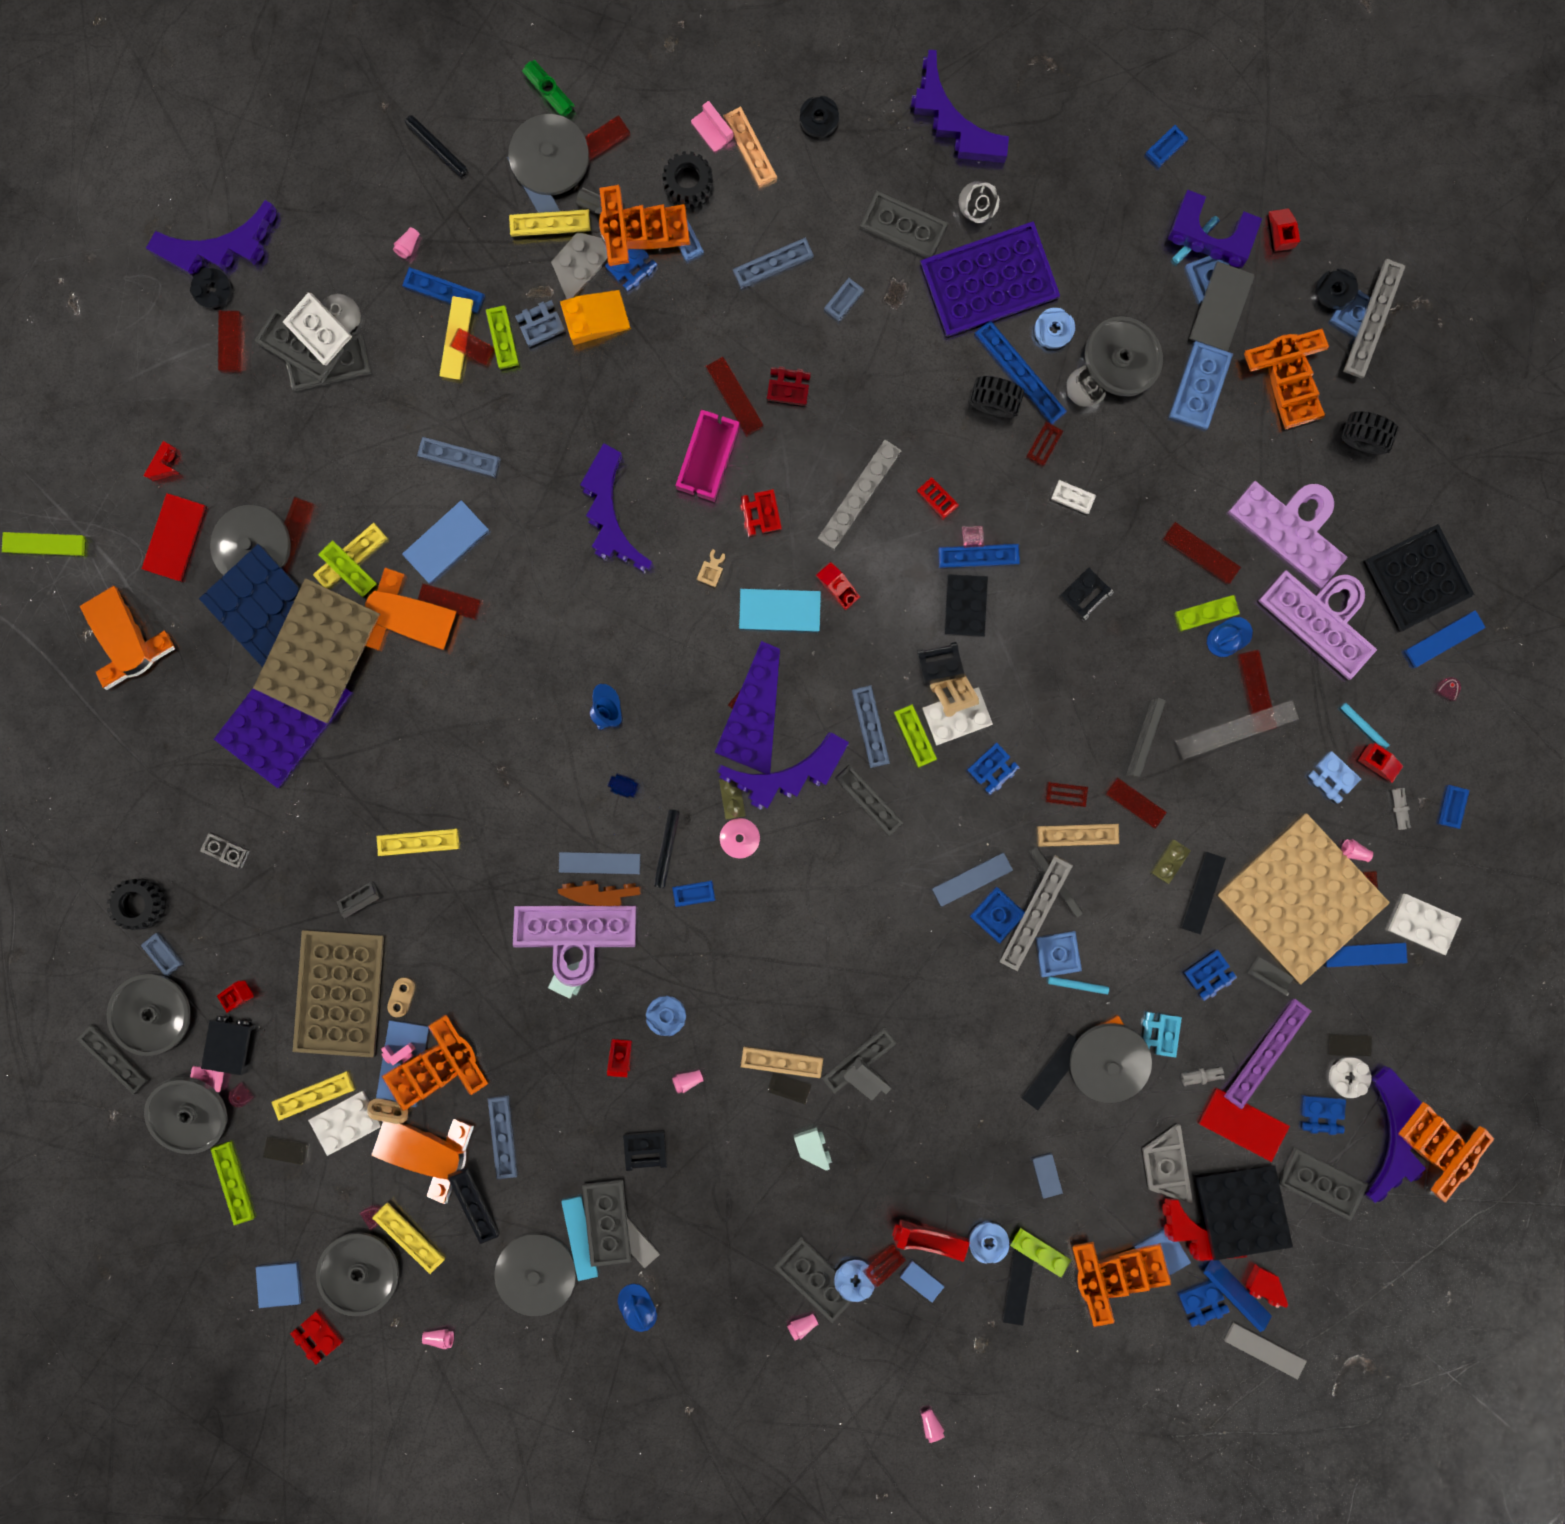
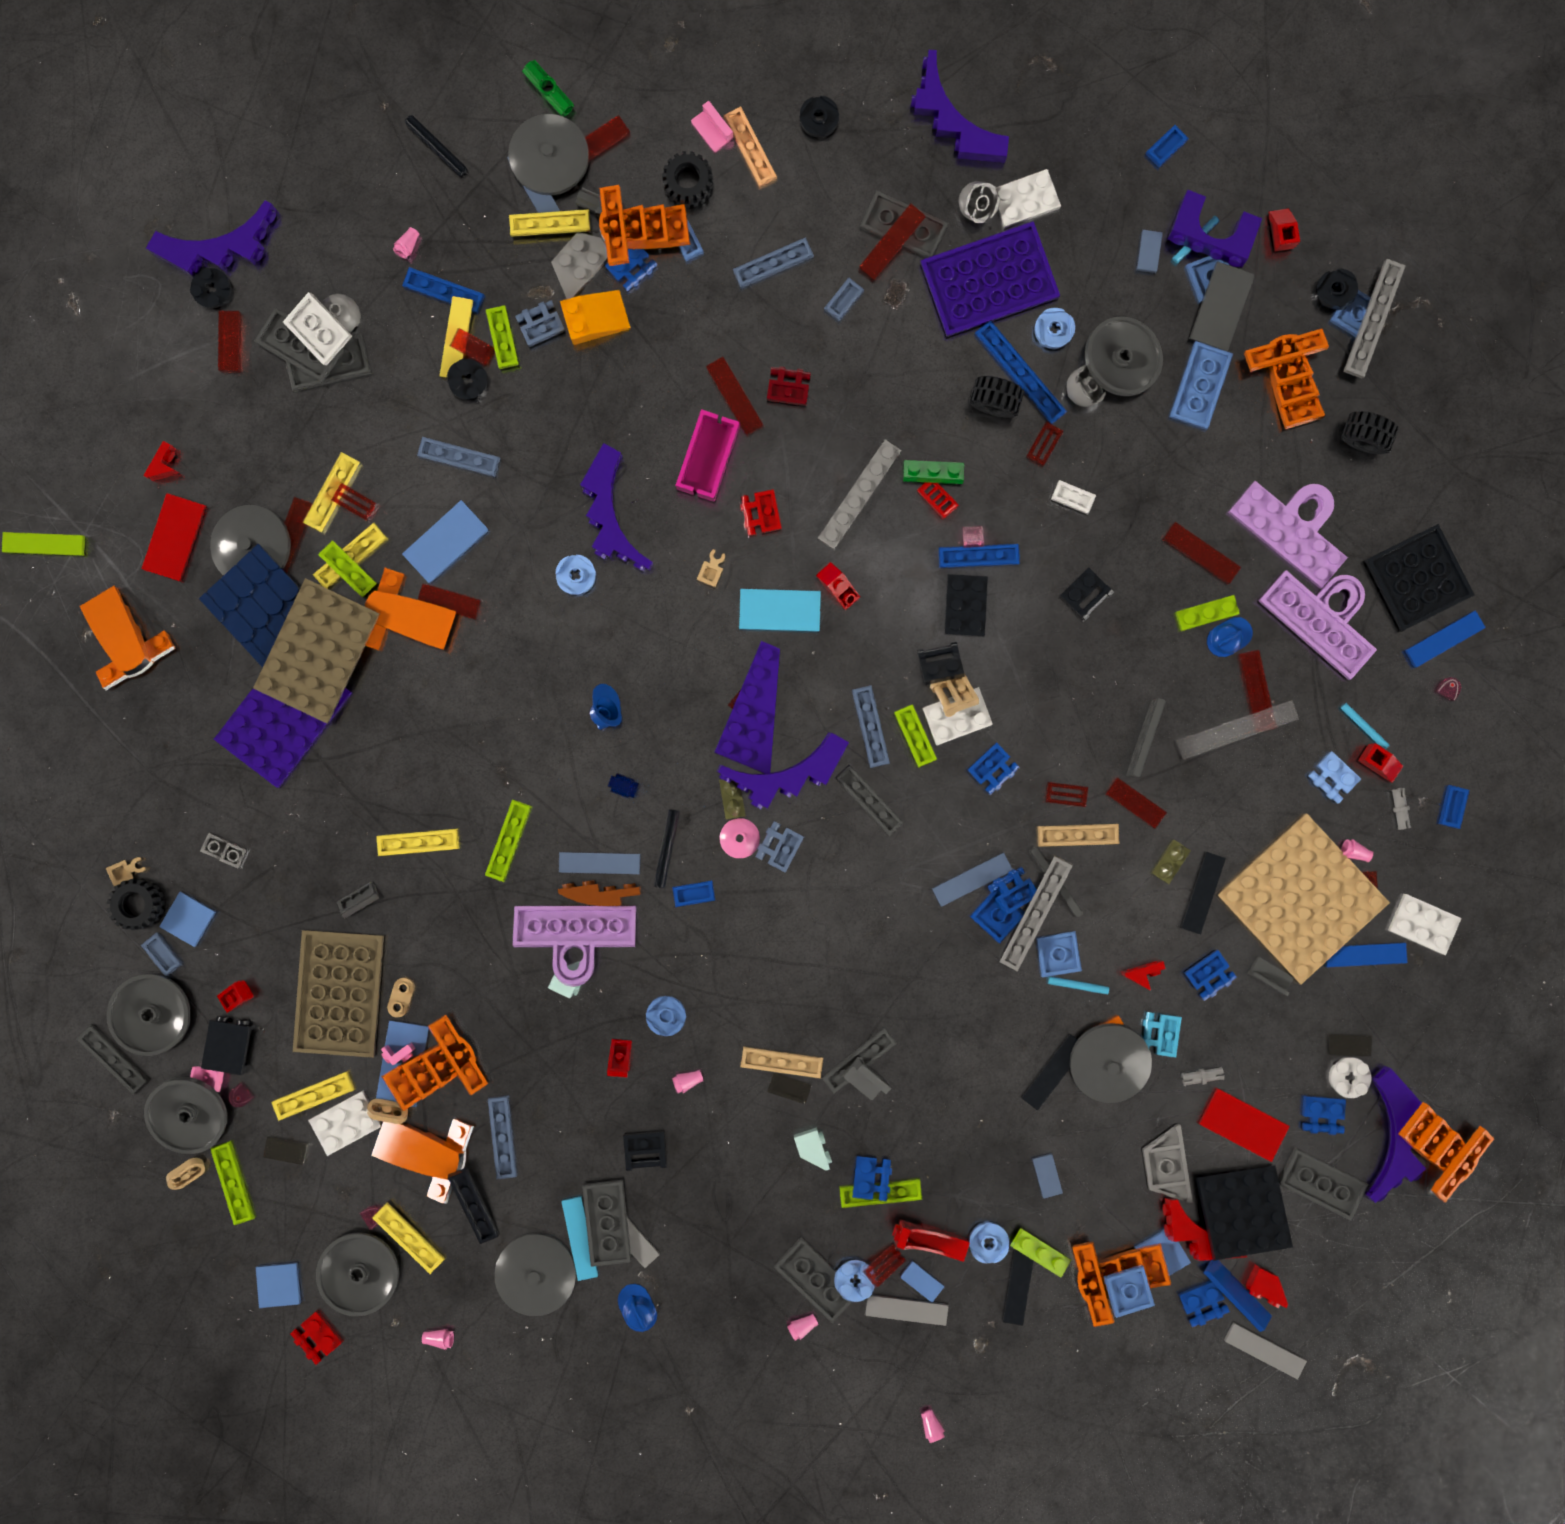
(122, 871): none -> tan plate
(185, 1173): none -> tan plate
(187, 919): none -> medium blue tile
(323, 506): none -> light yellow tile
(339, 493): none -> clear red tile
(455, 380): none -> black plate
(508, 840): none -> lime tile
(575, 563): none -> light blue plate
(785, 849): none -> sand blue plate
(865, 1178): none -> blue plate
(892, 241): none -> clear red tile
(899, 1192): none -> lime tile
(907, 1309): none -> light grey tile
(933, 472): none -> green plate
(1016, 897): none -> blue plate
(1027, 198): none -> white plate
(1129, 1291): none -> medium blue tile
(1140, 973): none -> red slope
(1149, 251): none -> sand blue tile
(1267, 1053): medium lavender tile -> none

